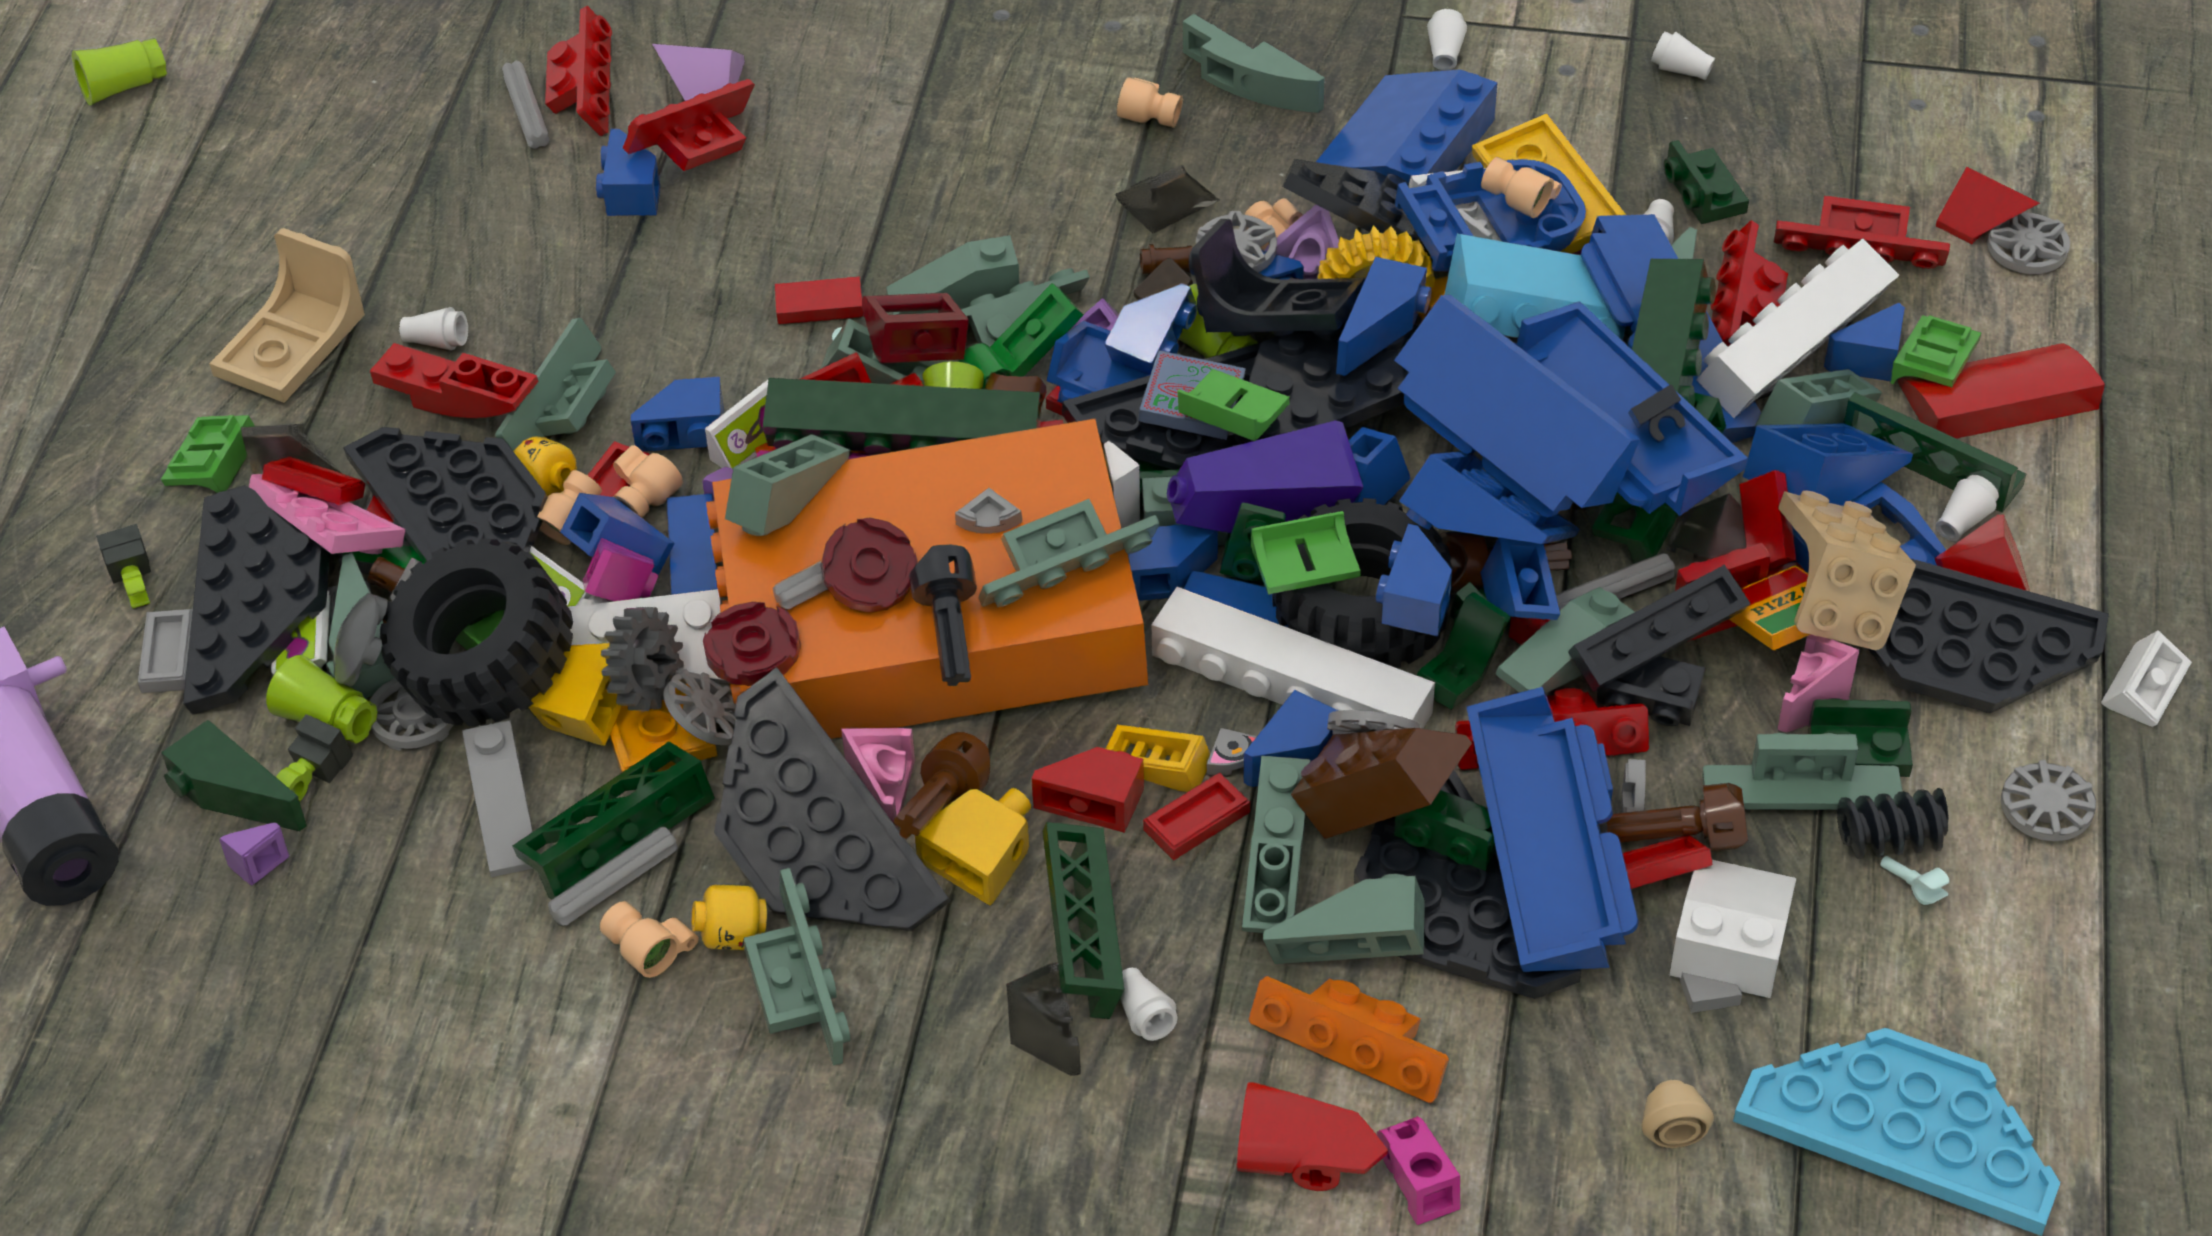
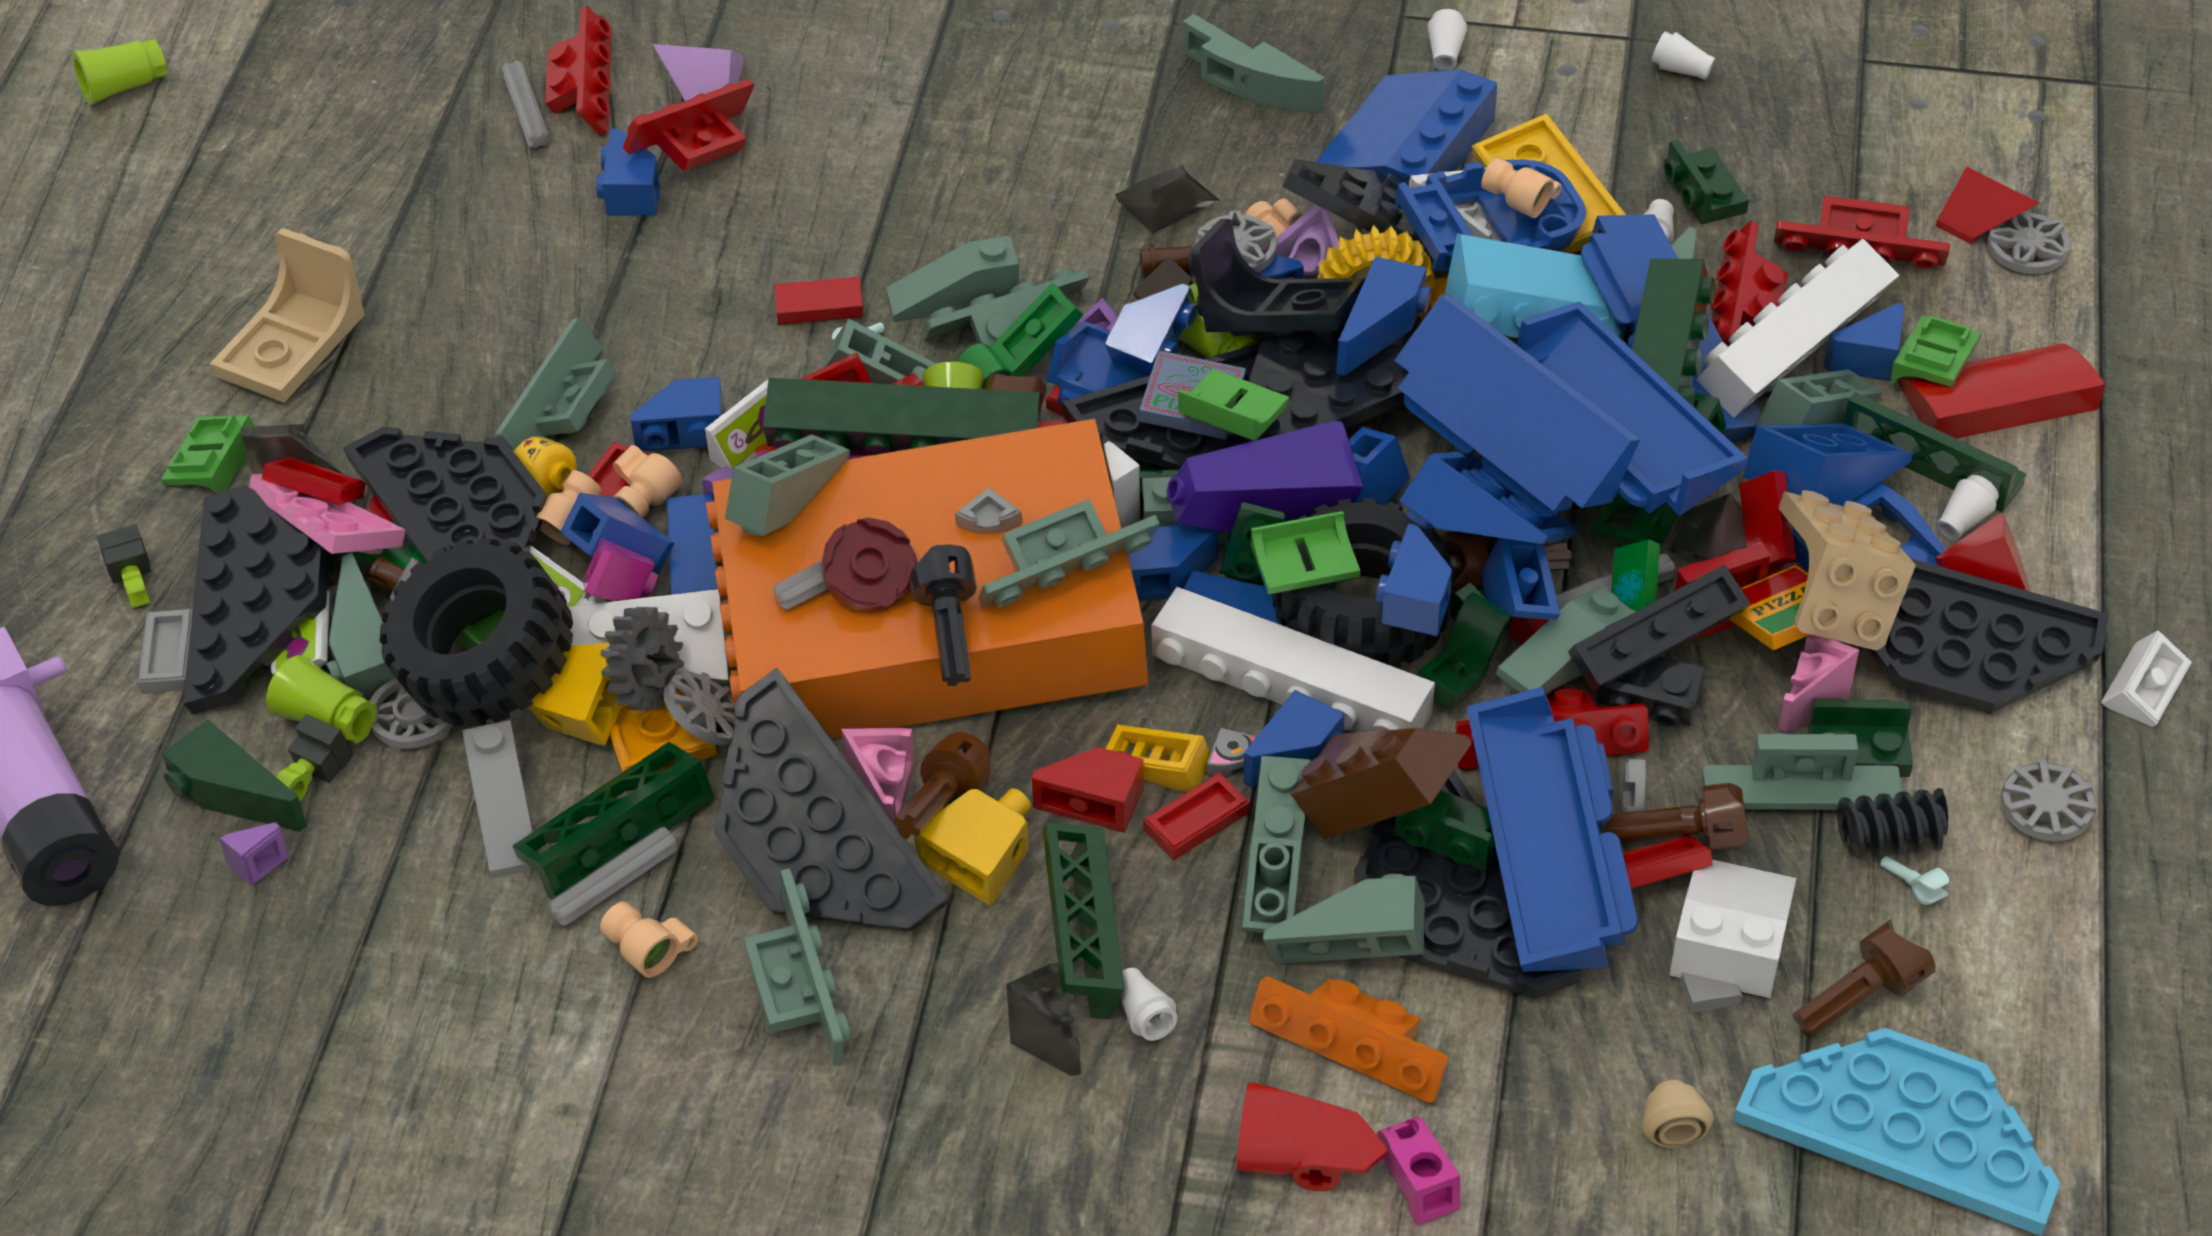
(357, 639): dark grey dish -> none
(437, 328): white cone -> none
(456, 389): red slope -> none
(728, 916): yellow head -> none
(751, 643): dark red tile -> none
(915, 335): dark red tile -> none
(1141, 102): light nougat piece -> none
(1366, 721): light grey wheel -> none
(1636, 574): none -> green tile
(1656, 408): black tile -> none
(1888, 963): none -> reddish brown piece

